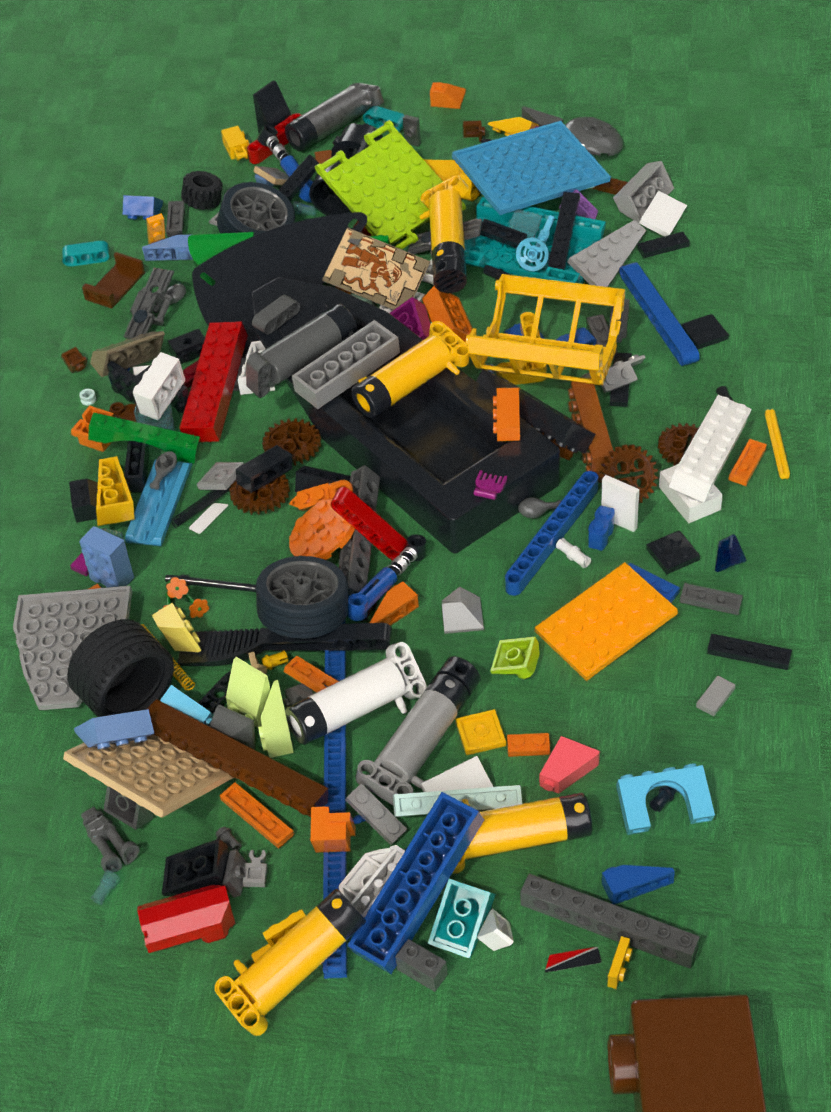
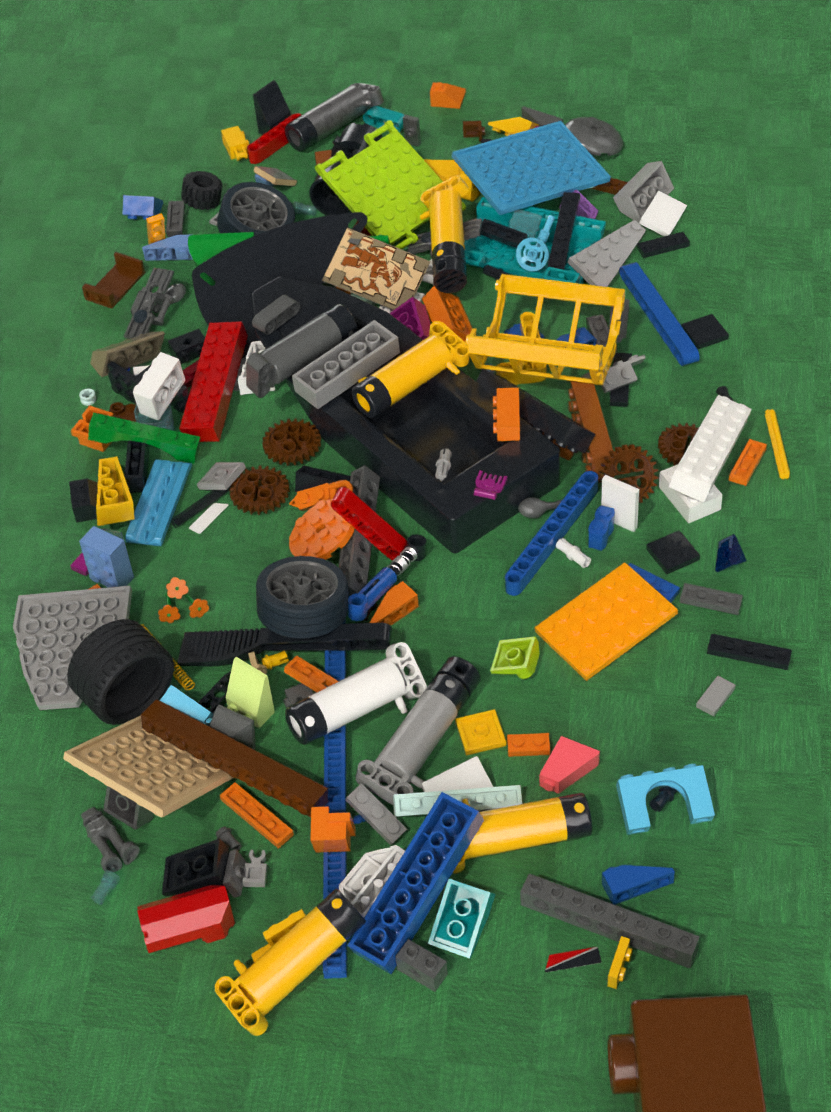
(74, 360): reddish brown bracket -> none
(85, 253): teal beam -> none
(116, 729): medium blue slope -> none
(164, 465): dark grey piece -> none
(176, 629): light yellow slope -> none
(214, 583): black bar -> none
(264, 468): black brick -> none
(268, 138): piece -> none
(274, 728): yellowish green slope -> none
(299, 177): black plate -> none
(443, 464): none -> light grey axle
(462, 612): light grey slope -> none
(496, 931): white slope -> none

